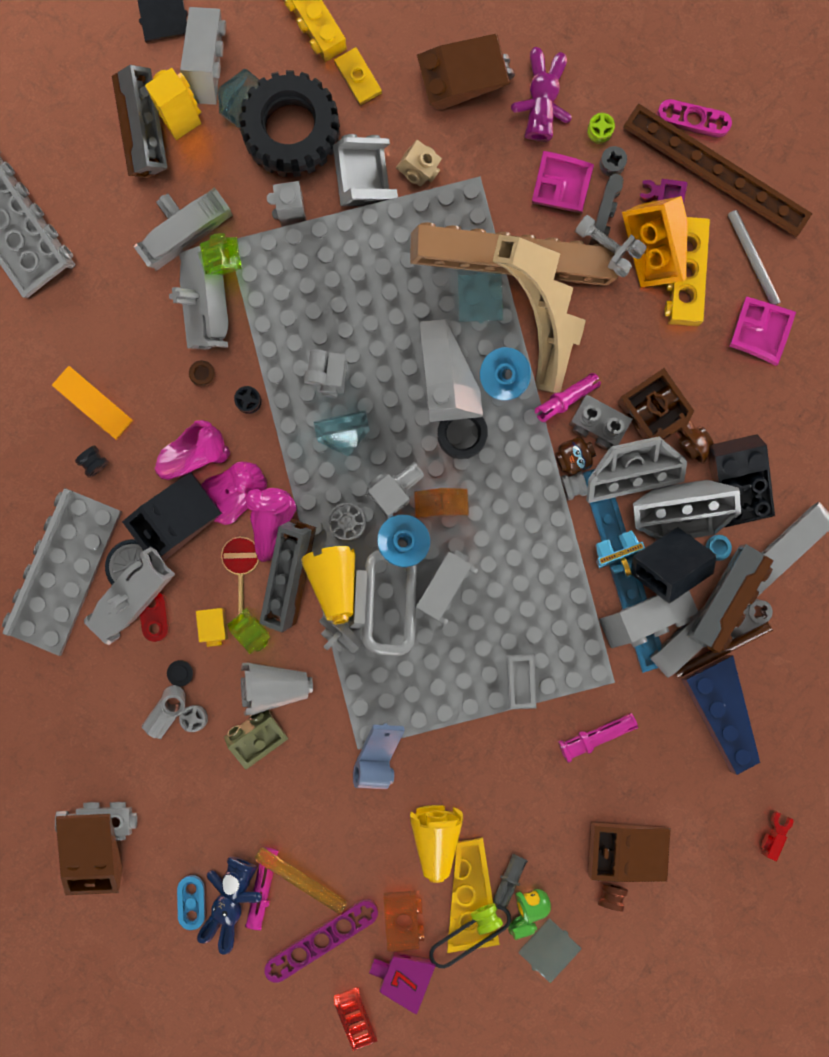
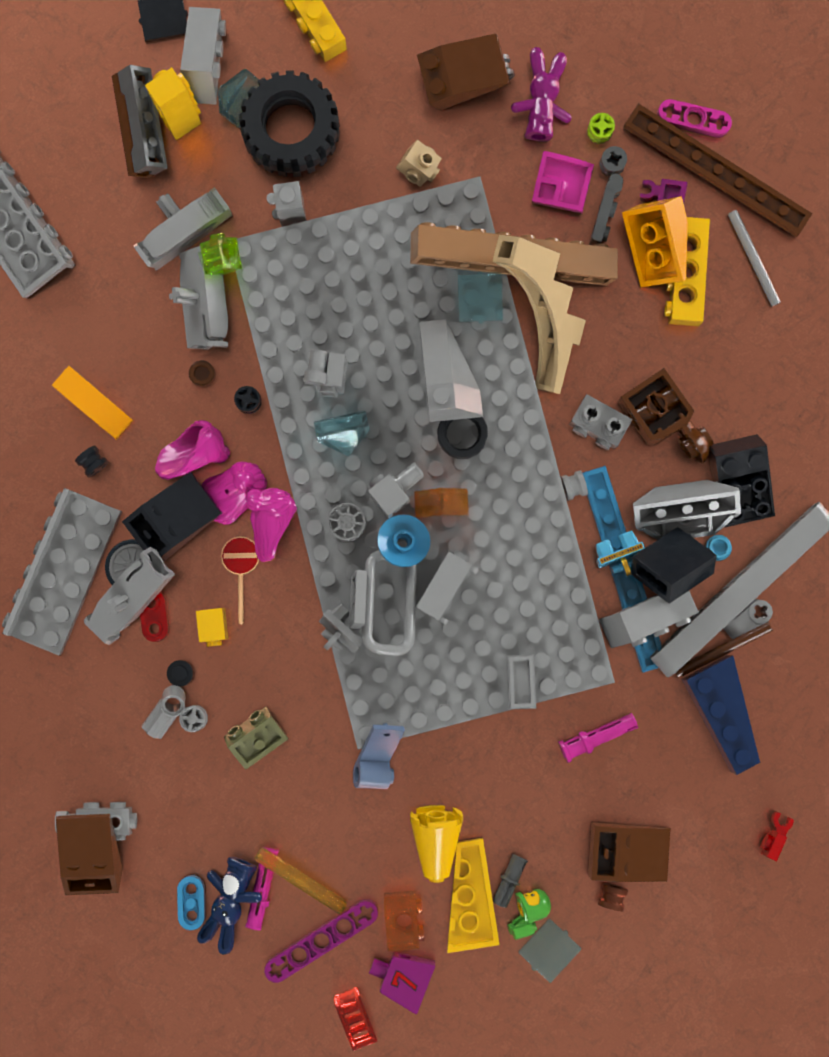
(249, 631): clear neon green brick -> none
(272, 687): light grey cone -> none
(287, 575): dark grey piece -> none
(333, 581): yellow cone -> none
(358, 76): yellow plate -> none
(362, 170): light grey panel -> none
(472, 948): black piece -> none
(486, 919): lime wheel -> none
(493, 373): dark azure dish -> none
(560, 401): dark pink pin -> none
(575, 455): reddish brown head -> none
(619, 265): light grey bar -> none
(635, 469): light grey wedge -> none
(730, 598): piece -> none
(762, 330): dark pink plate -> none

